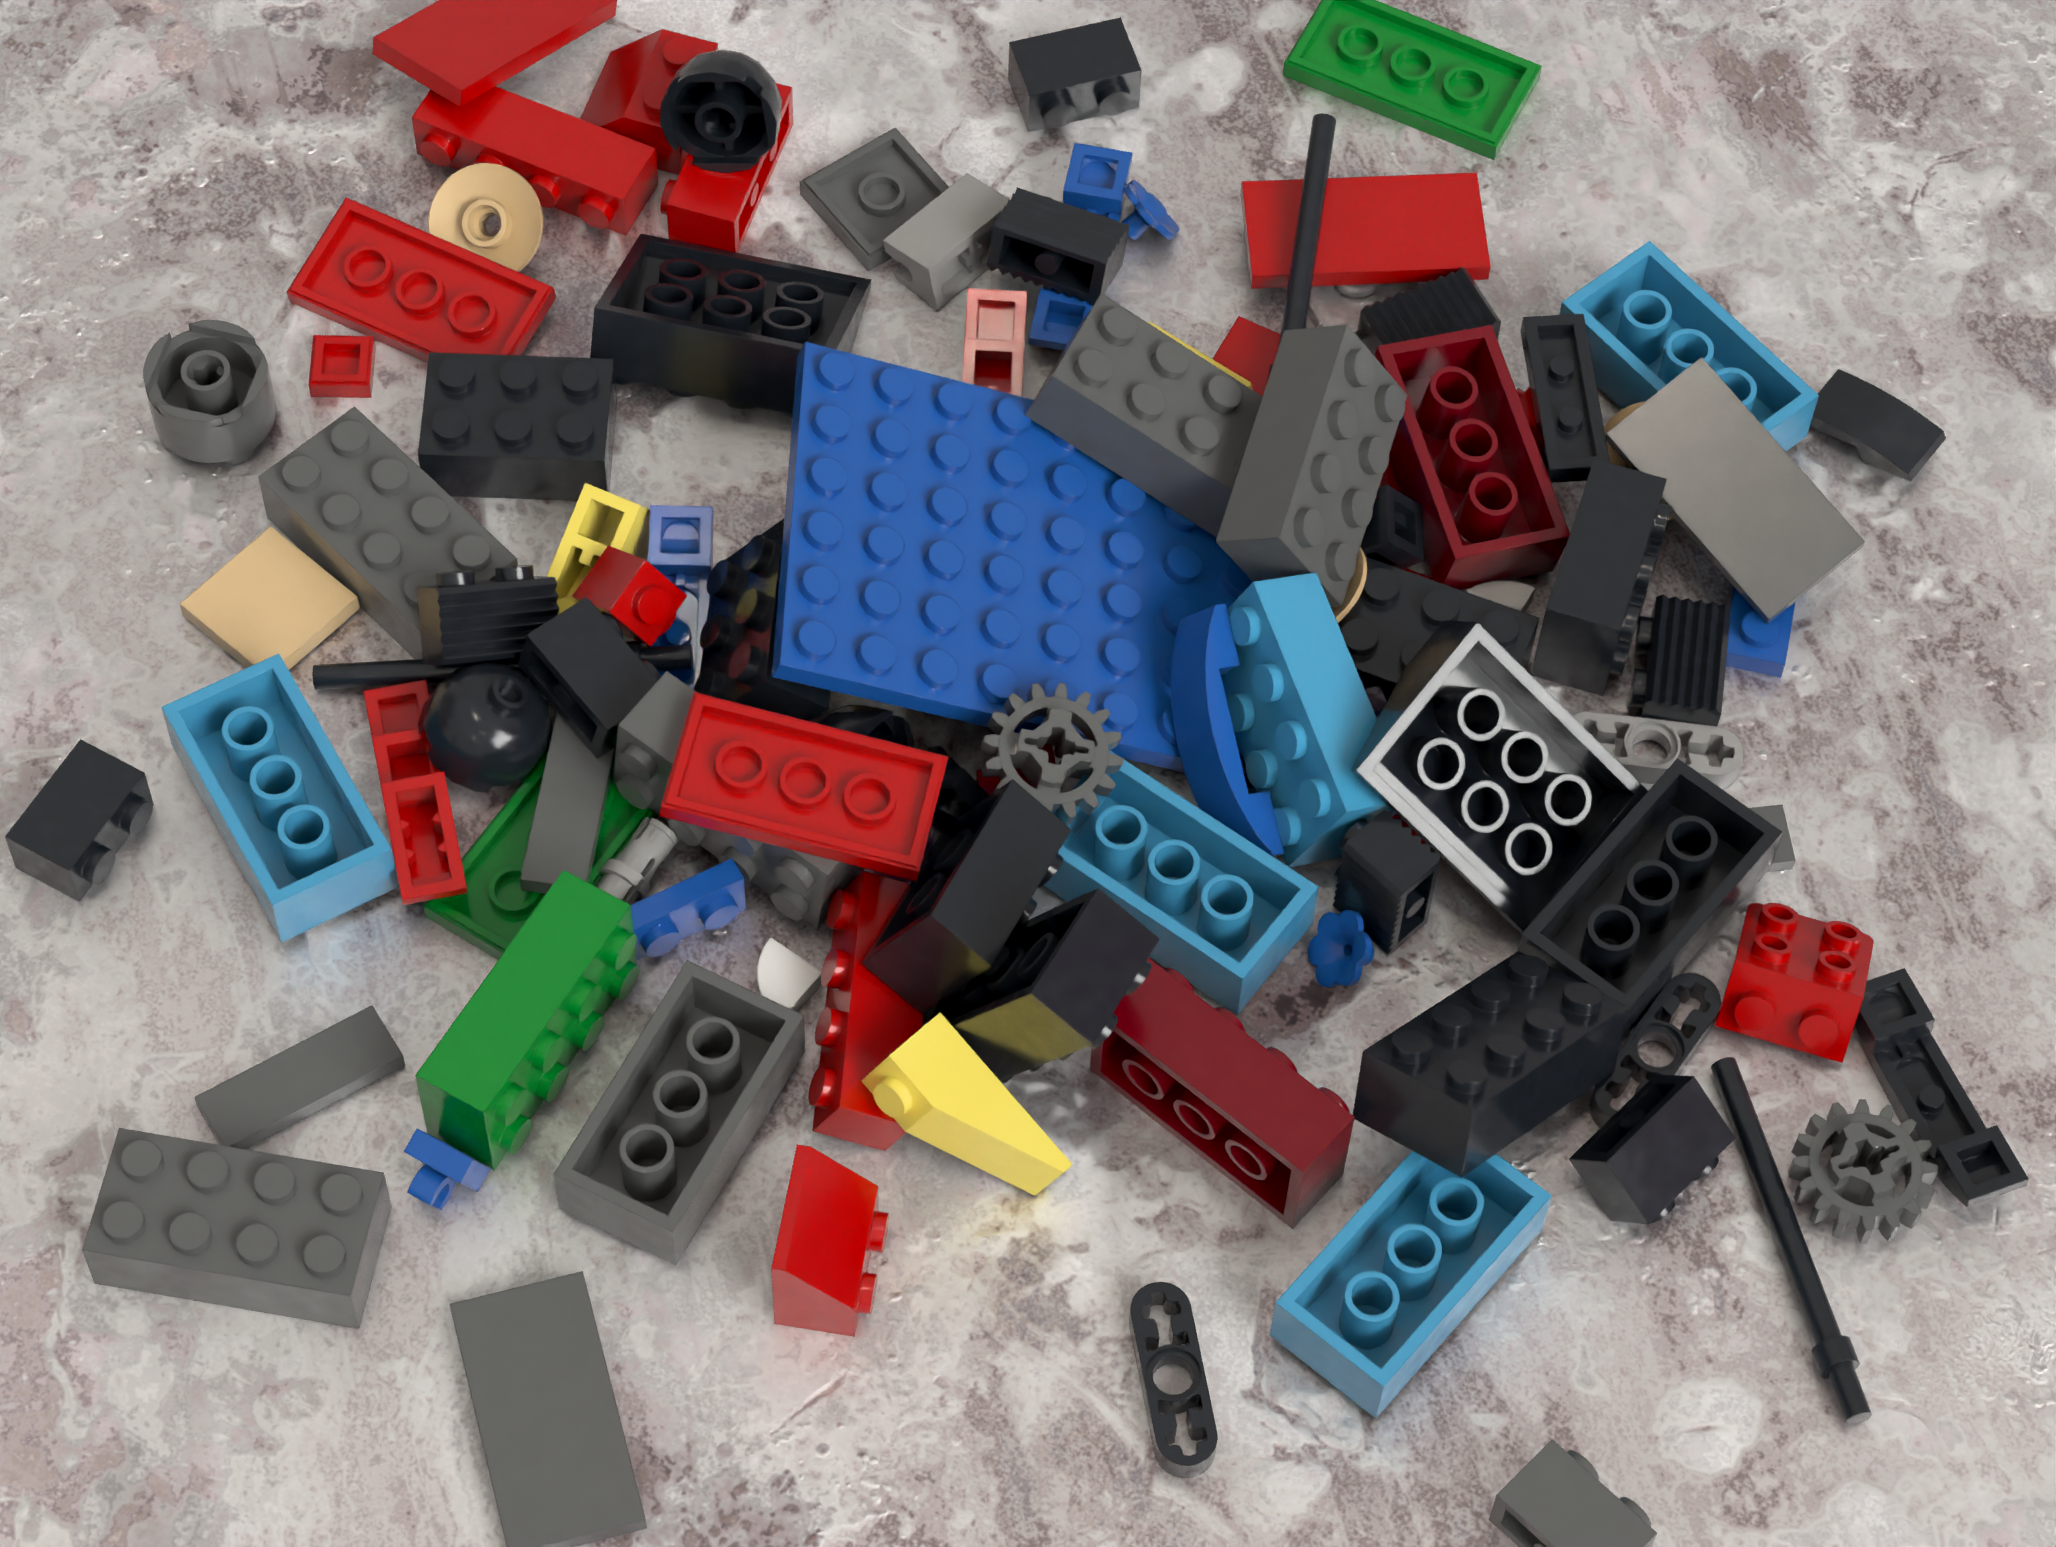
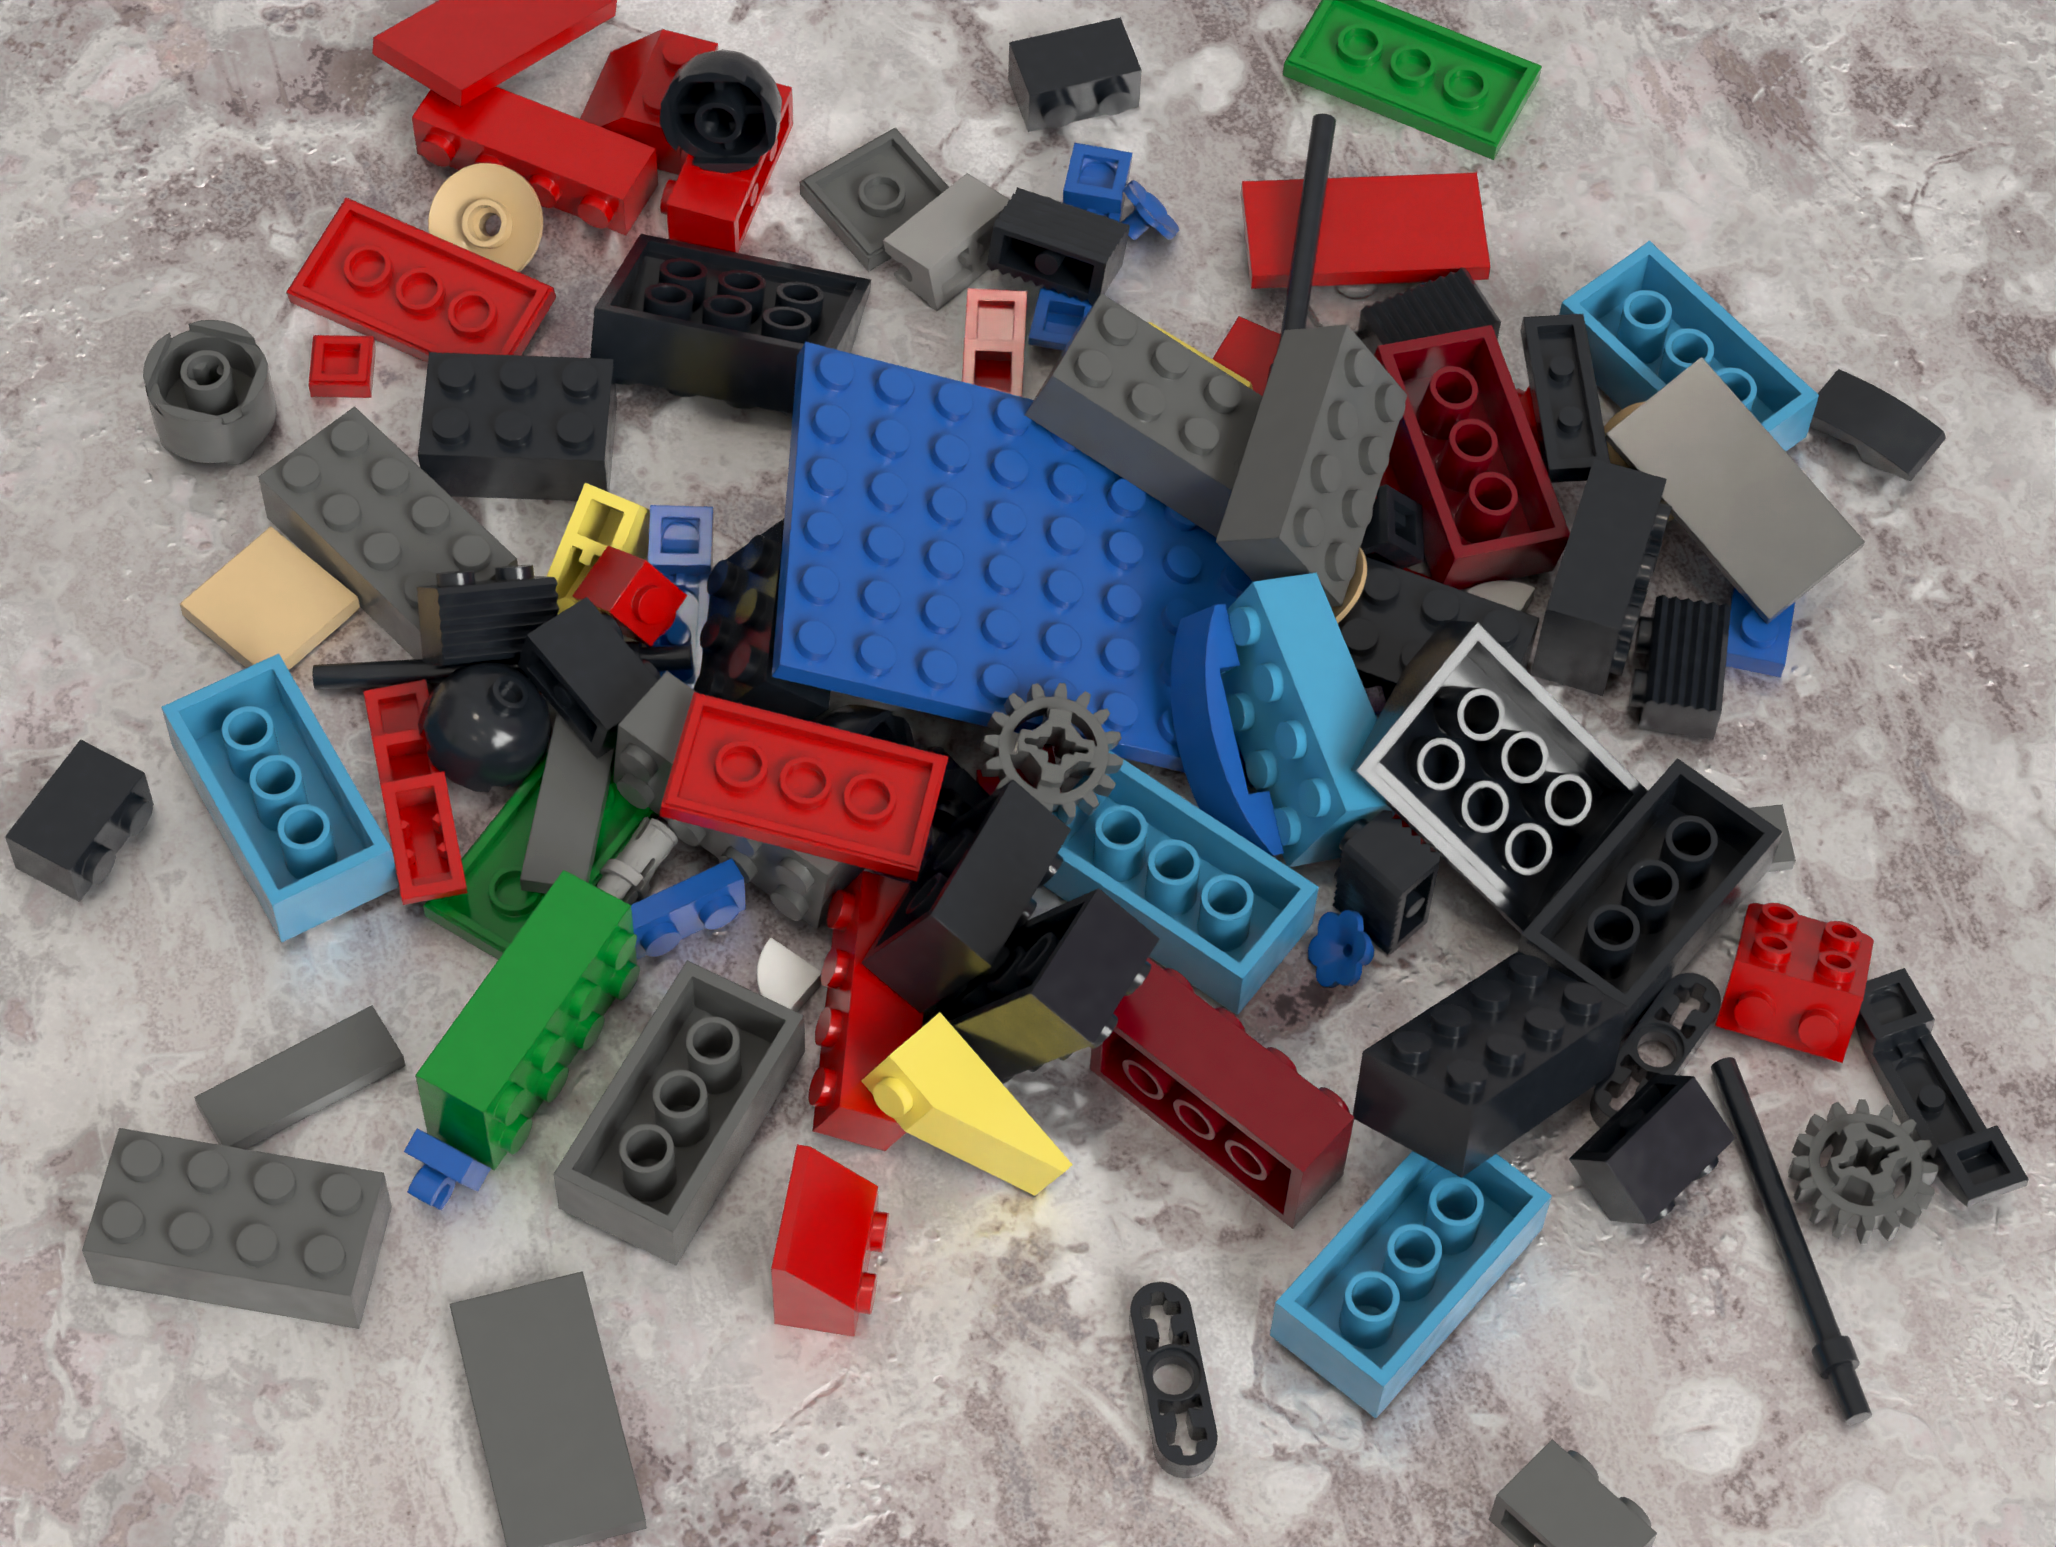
(1671, 736): light grey beam -> none

